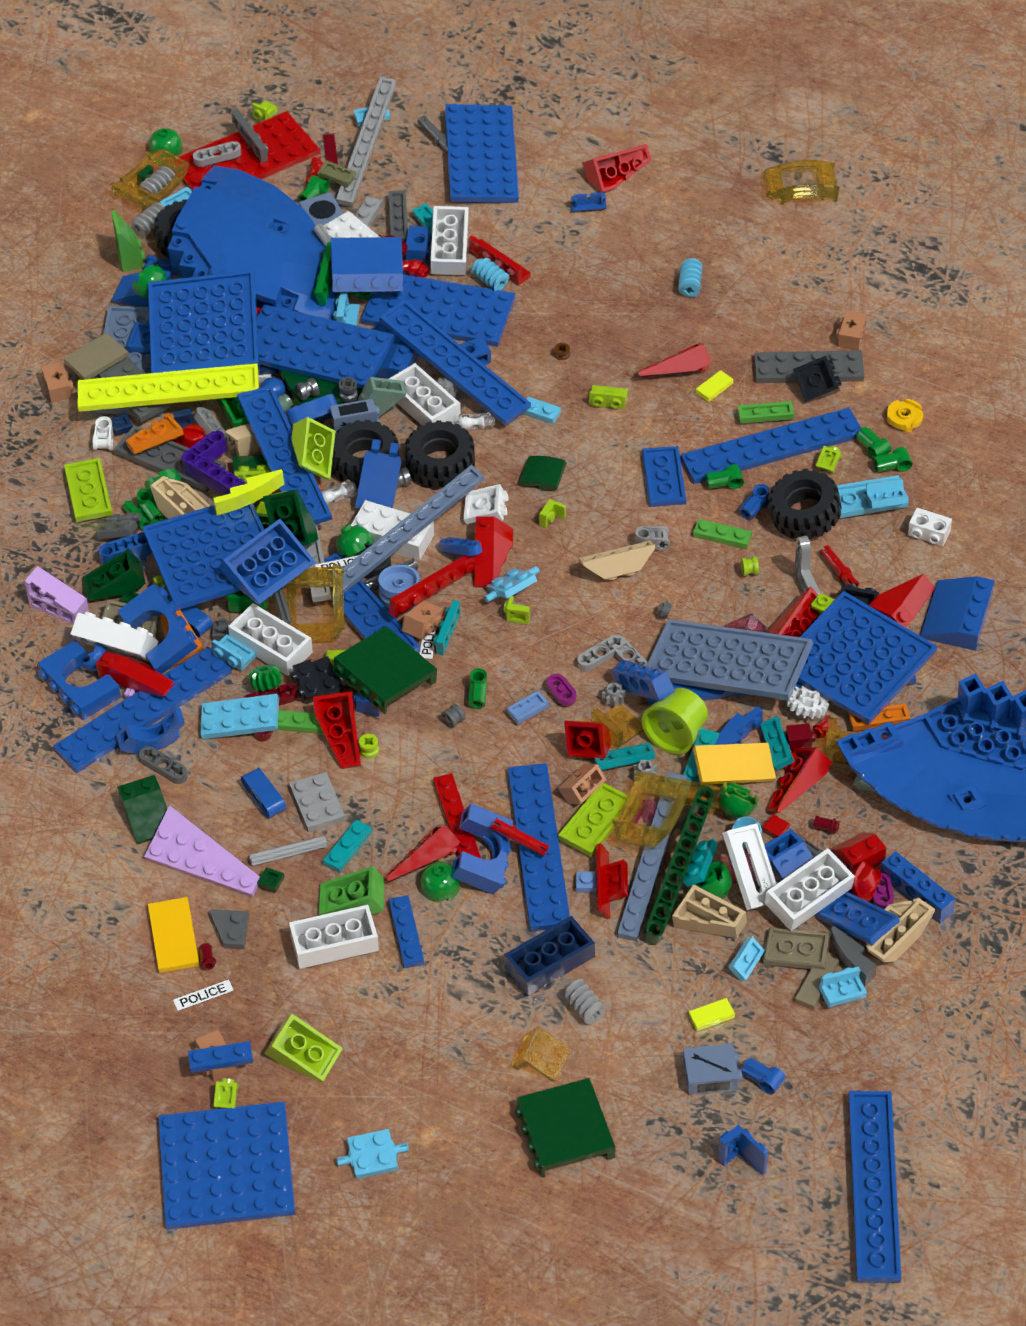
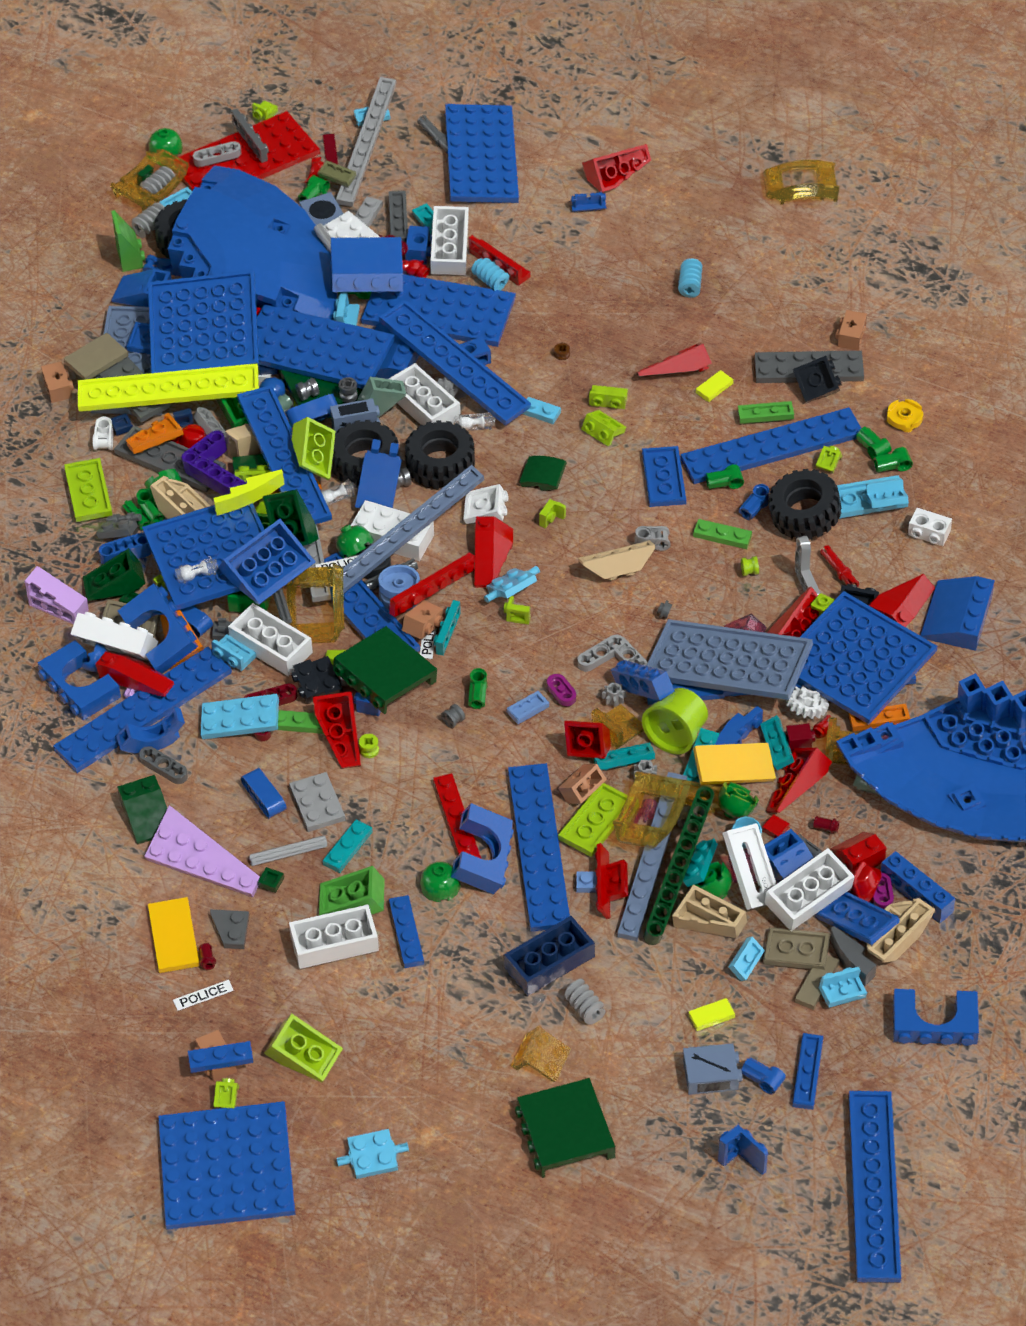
(149, 274): green cylinder -> none
(187, 572): none -> clear piece
(265, 677): green gear -> none
(324, 278): green plate -> none
(433, 846): red wedge -> none
(460, 546): blue beam -> none
(520, 837): red pin -> none
(602, 427): none -> lime bracket
(808, 1071): none -> blue tile
(911, 1028): none -> blue arch

